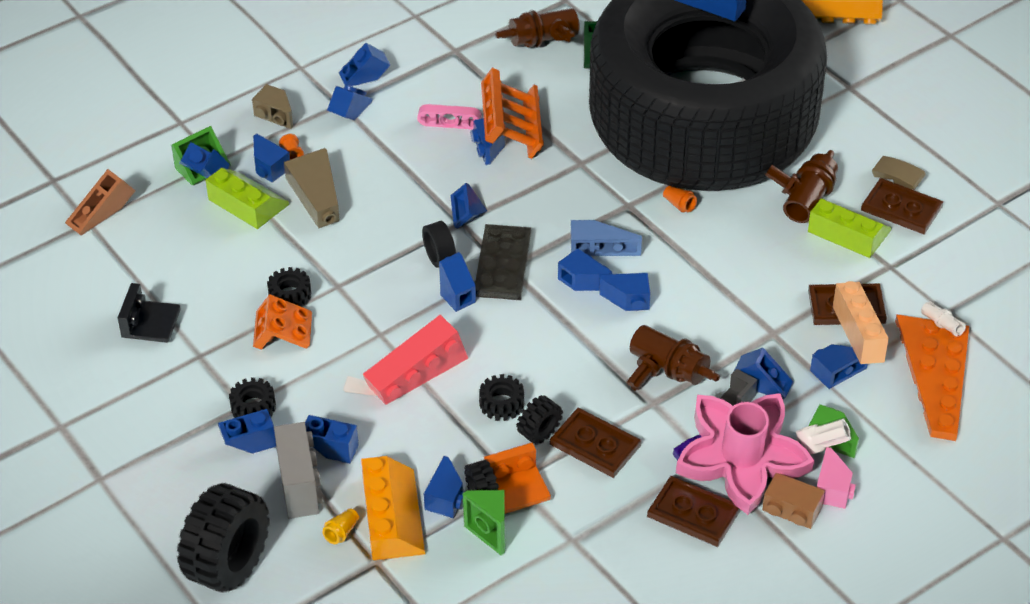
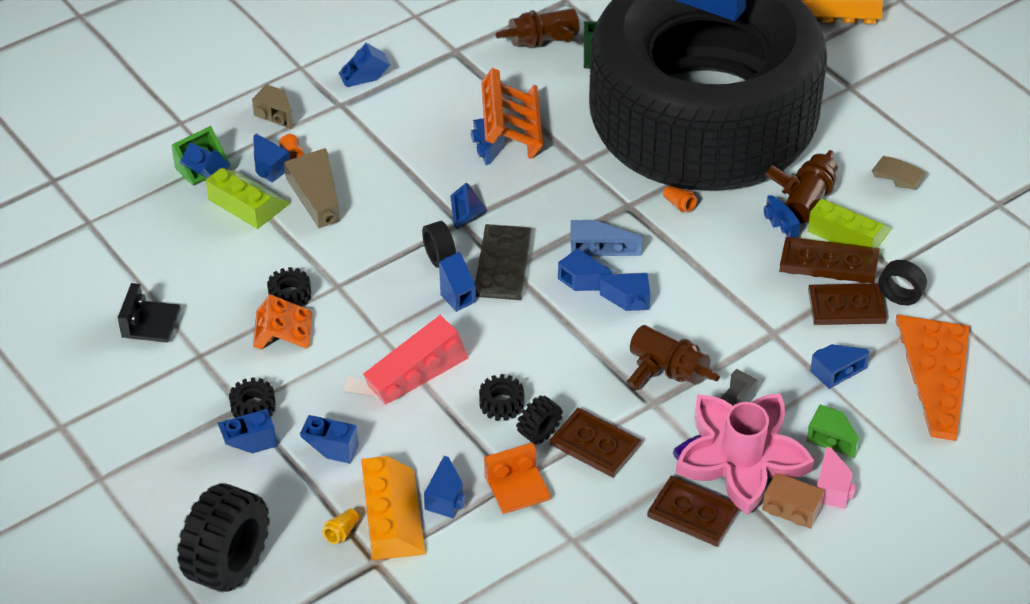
(101, 202): nougat slope -> none
(297, 470): light grey brick -> none
(348, 102): blue slope -> none
(456, 111): bright pink beam -> none
(480, 476): black tyre -> none
(486, 516): bright green slope -> none
(769, 375): blue slope -> none
(781, 216): none -> blue slope
(817, 438): white piece -> none
(829, 260): none -> reddish brown plate
(860, 323): light nougat brick -> none
(902, 206): reddish brown tile -> none
(907, 271): none -> black tyre
(943, 318): white pin -> none

